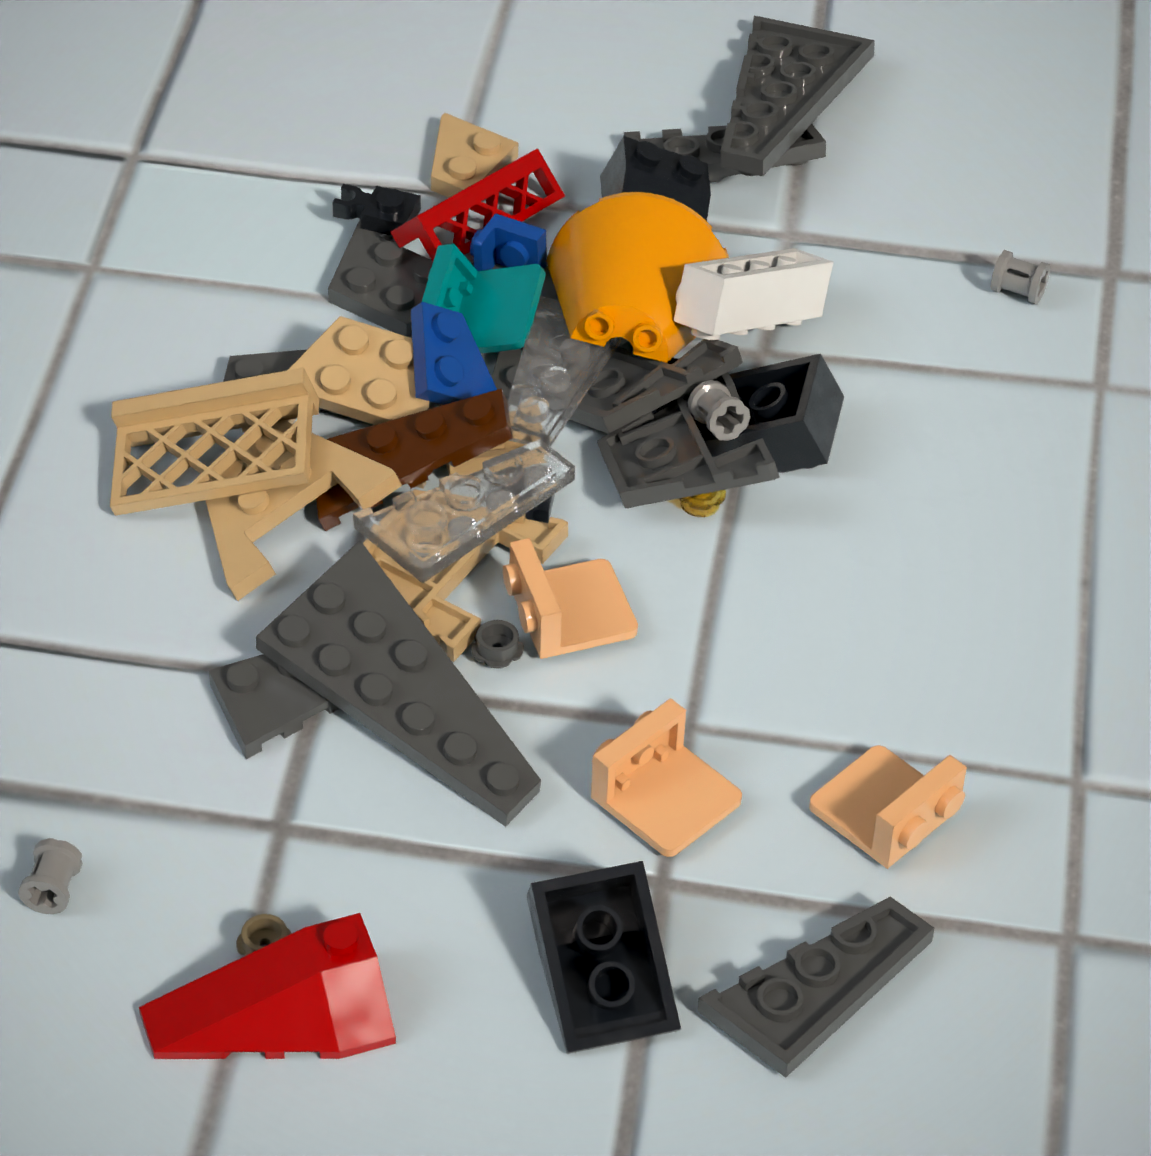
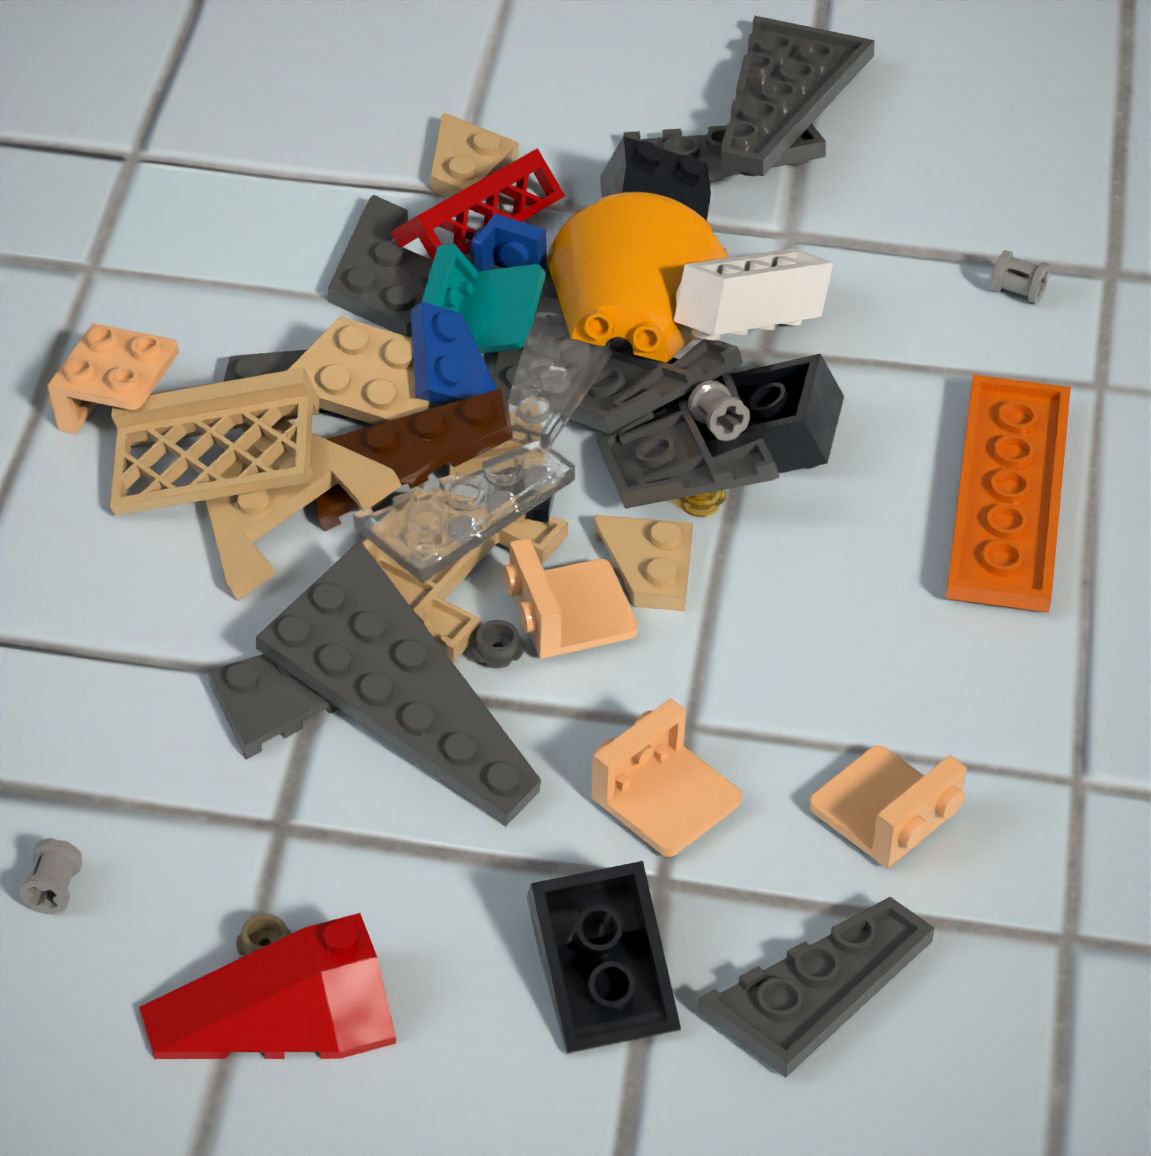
(108, 369): none -> light nougat bracket
(378, 211): black plate -> none
(649, 558): none -> tan wing
(1009, 494): none -> orange plate

